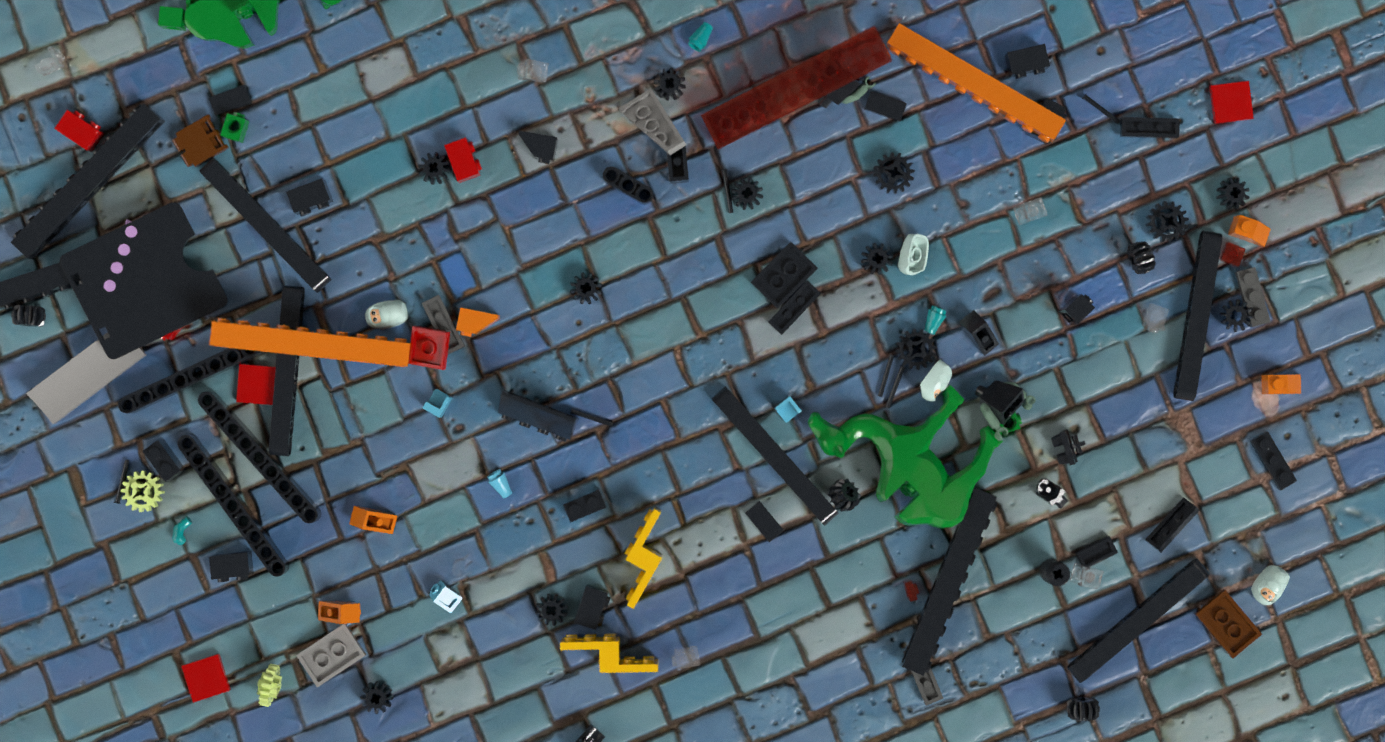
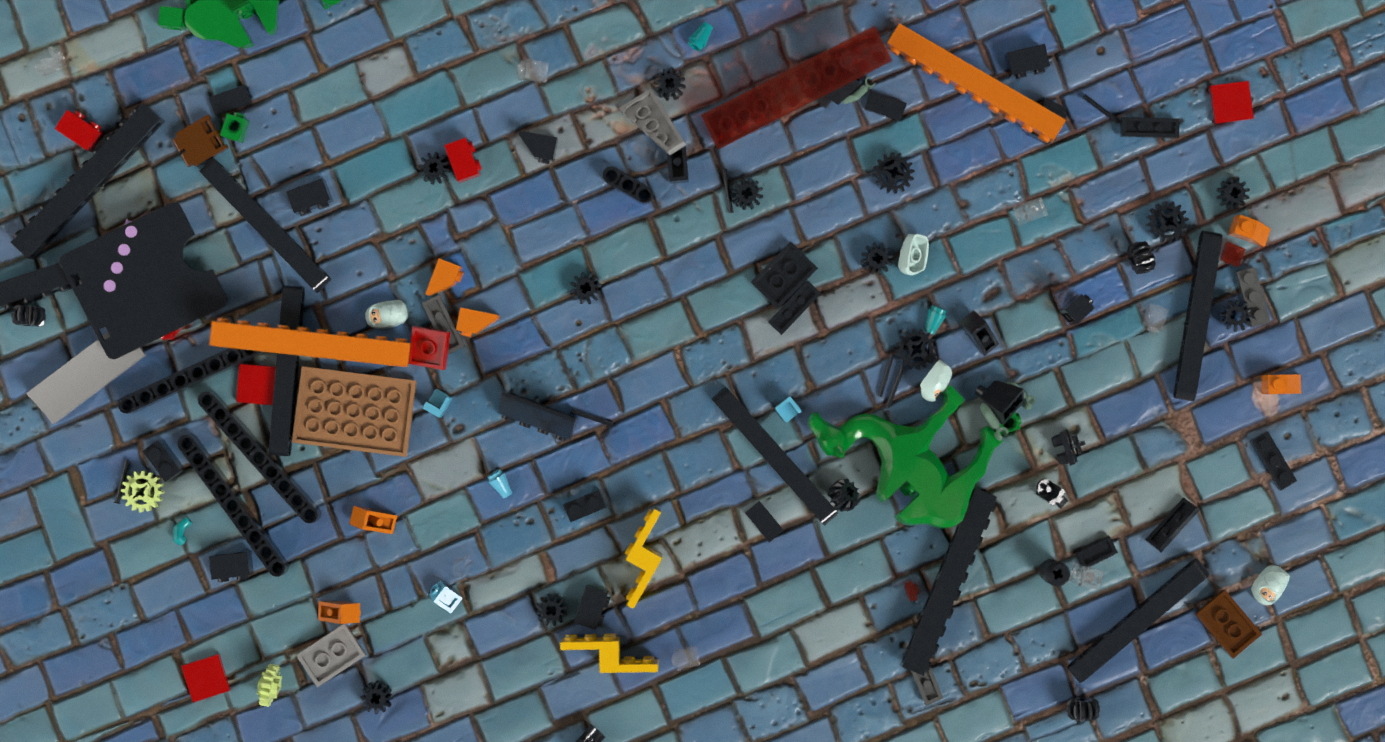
(354, 411): none -> medium nougat plate
(444, 277): none -> orange slope

